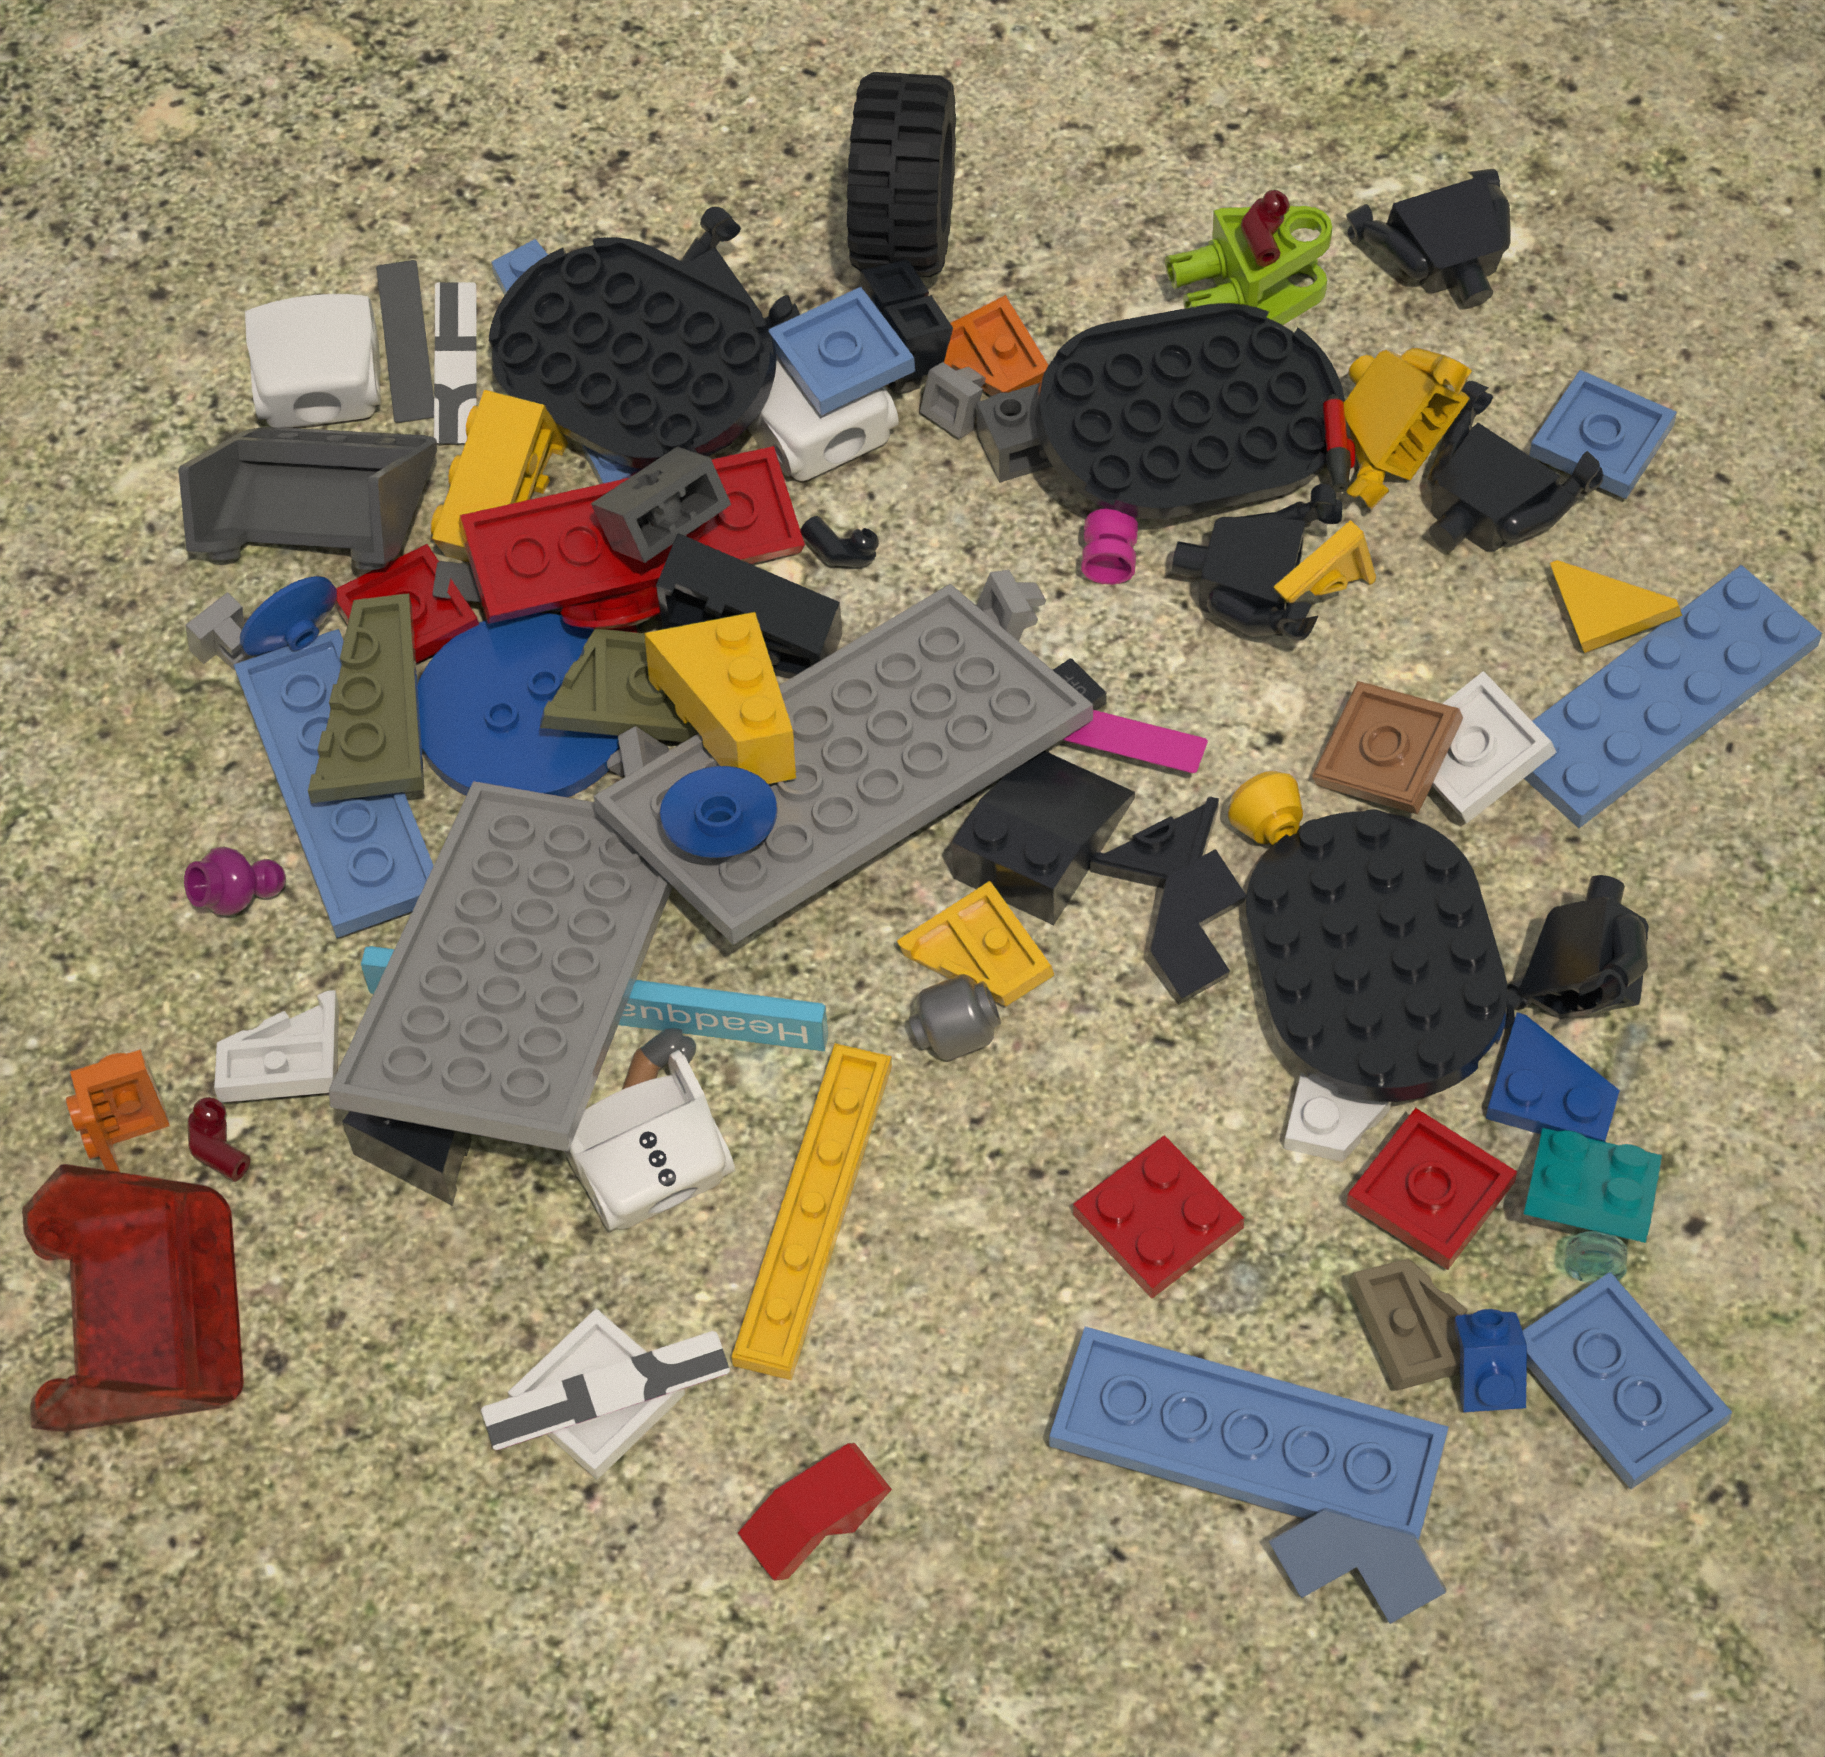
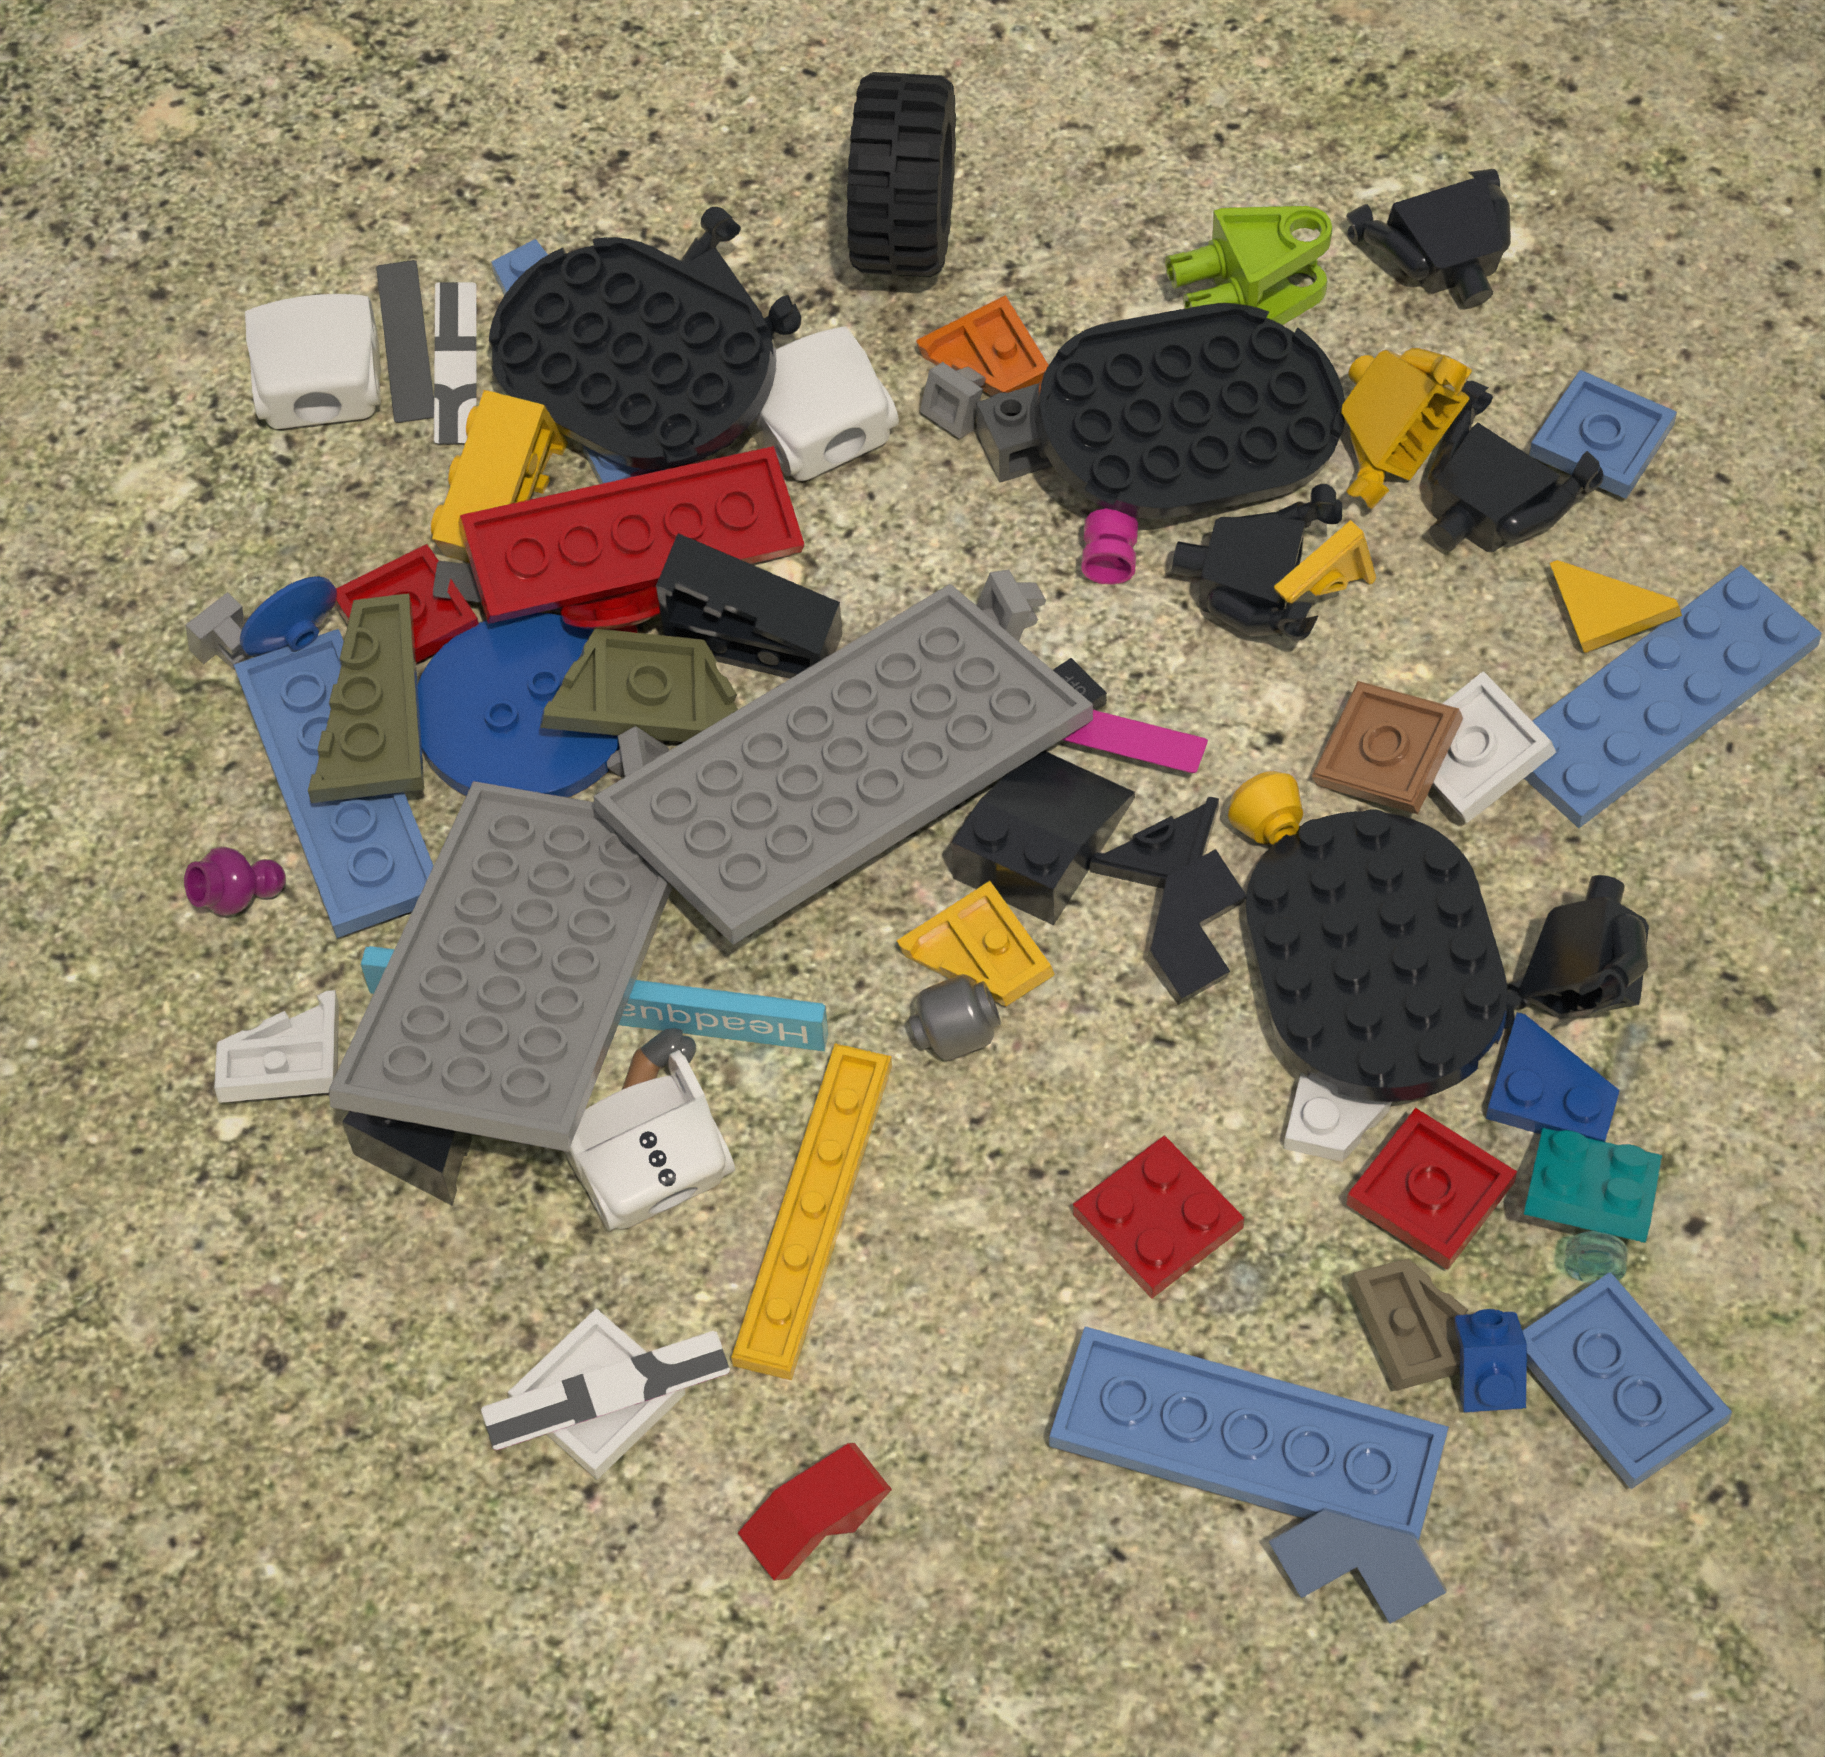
(114, 1104): orange bracket -> none
(146, 1296): clear red windscreen -> none
(209, 1140): dark red arm -> none
(306, 491): dark grey windscreen -> none
(660, 502): dark grey brick -> none
(718, 811): blue dish -> none
(727, 692): yellow wedge -> none
(840, 551): black arm -> none
(841, 351): medium blue plate -> none
(911, 314): black hips -> none
(1262, 223): dark red arm -> none
(1340, 449): piece -> none

